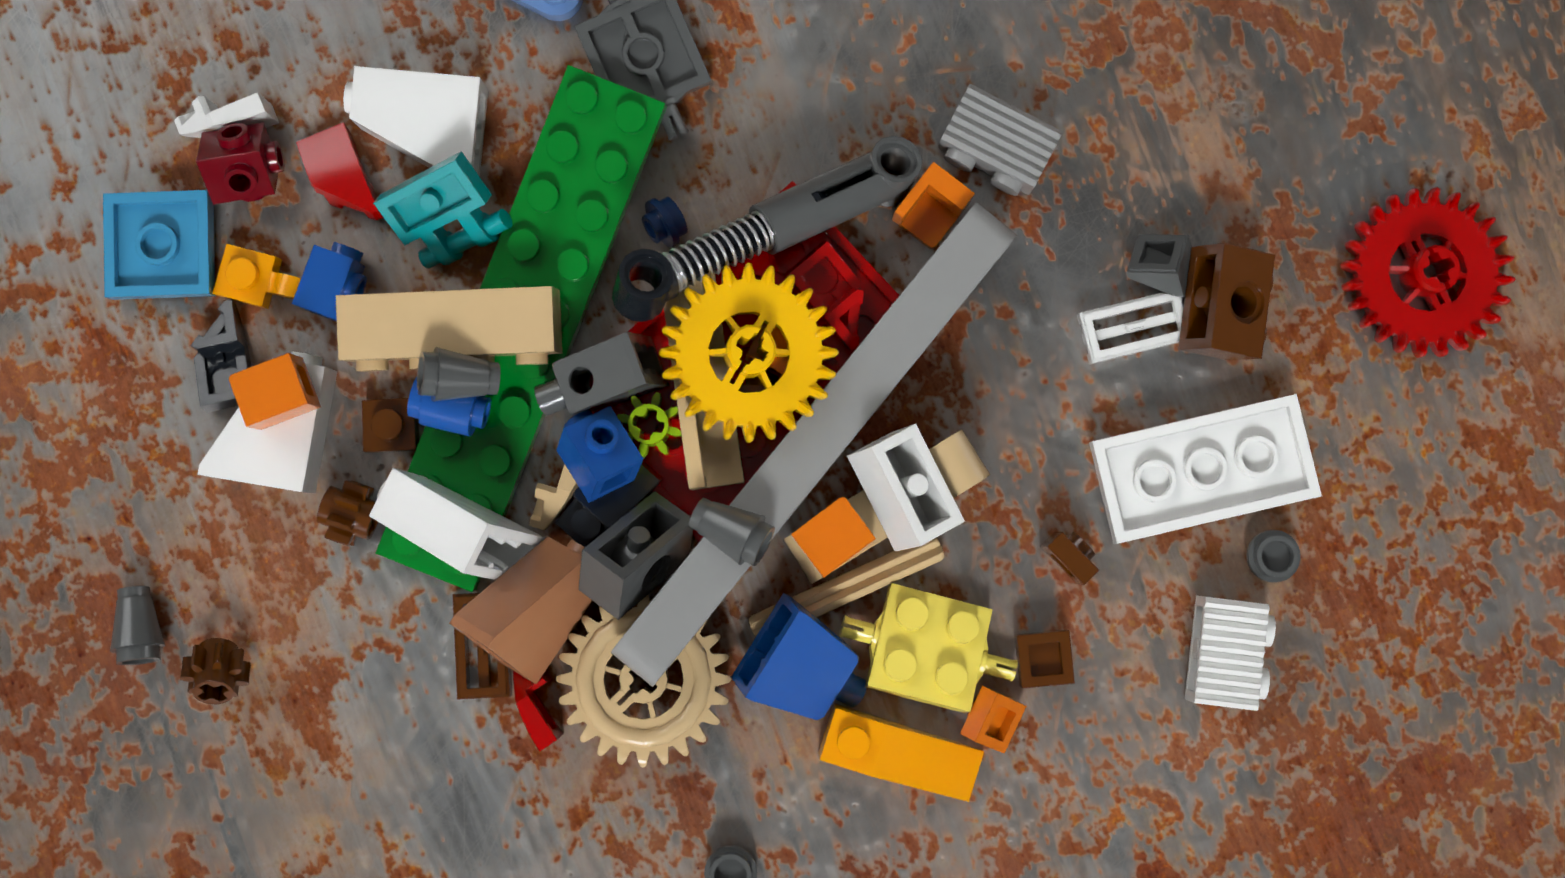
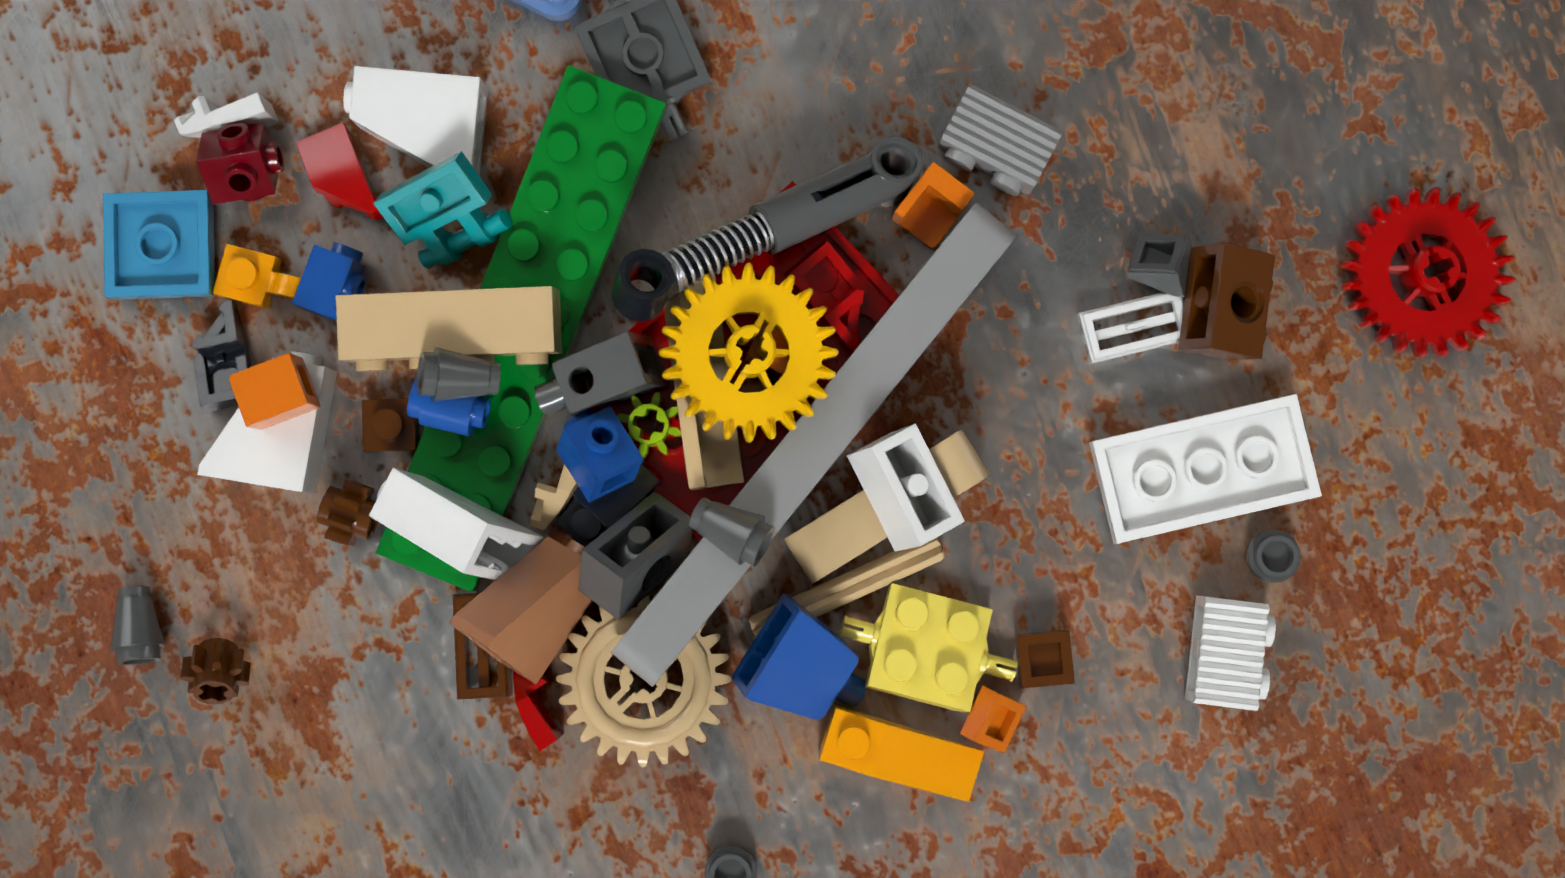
(664, 221): dark blue plate -> none
(833, 536): orange panel -> none
(1072, 556): reddish brown plate -> none

